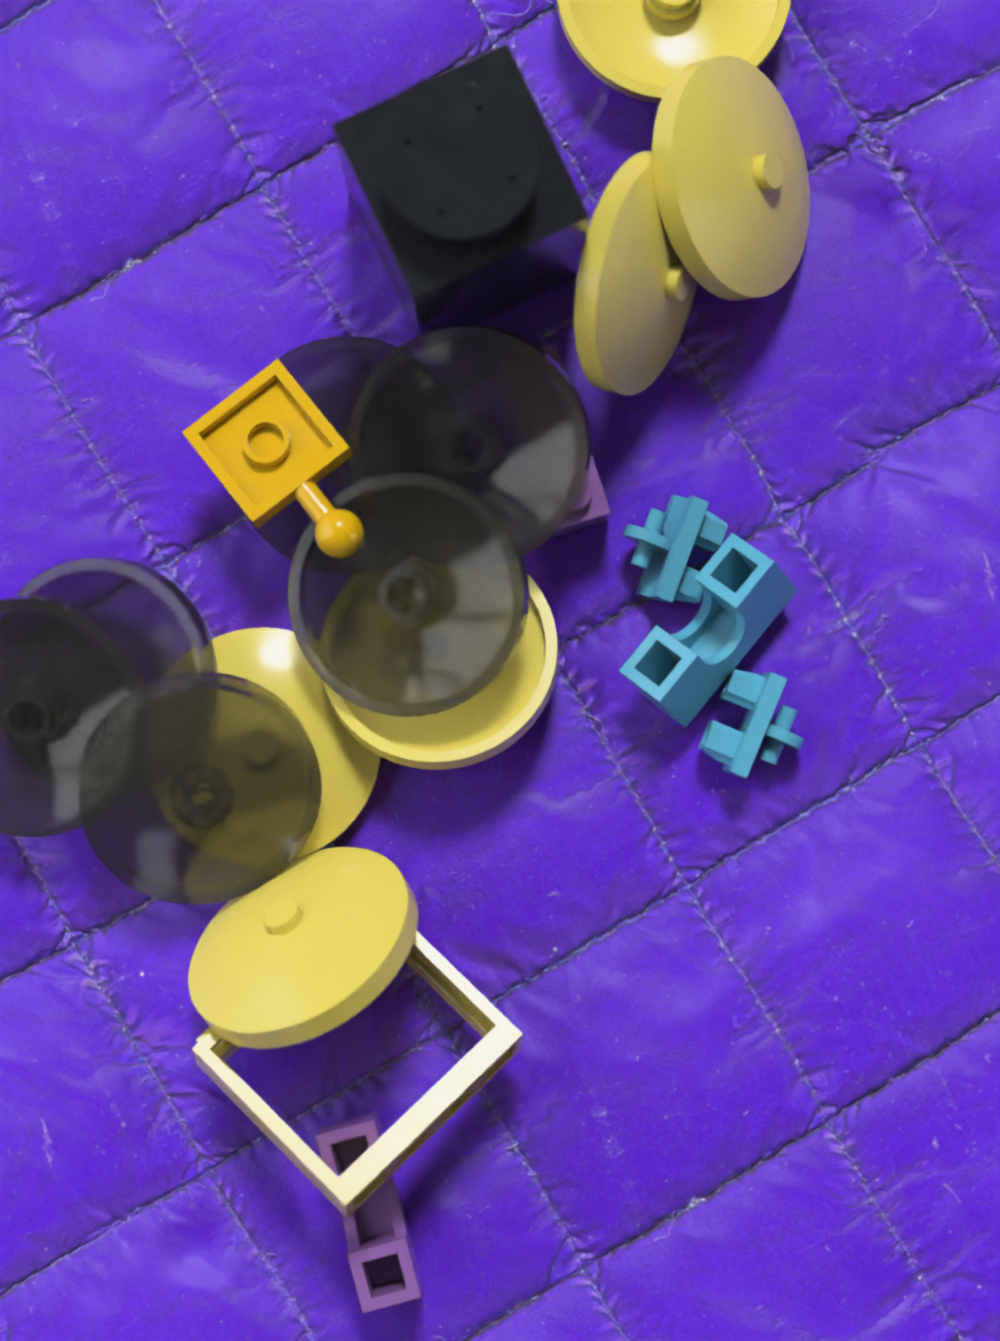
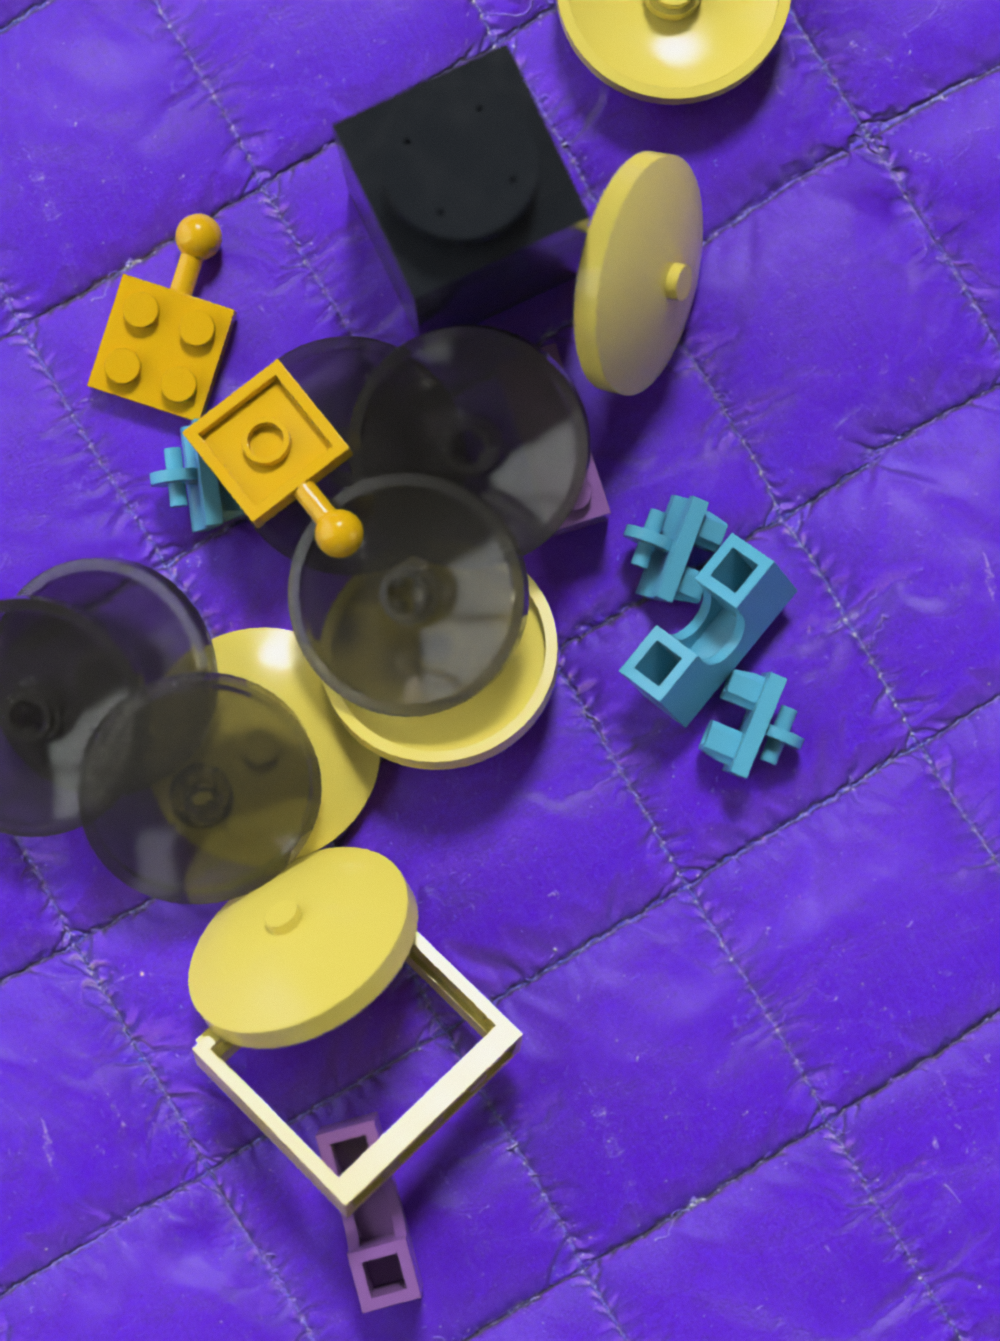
(163, 341): none -> yellow plate
(208, 501): none -> medium azure hips
(731, 178): light yellow dish -> none

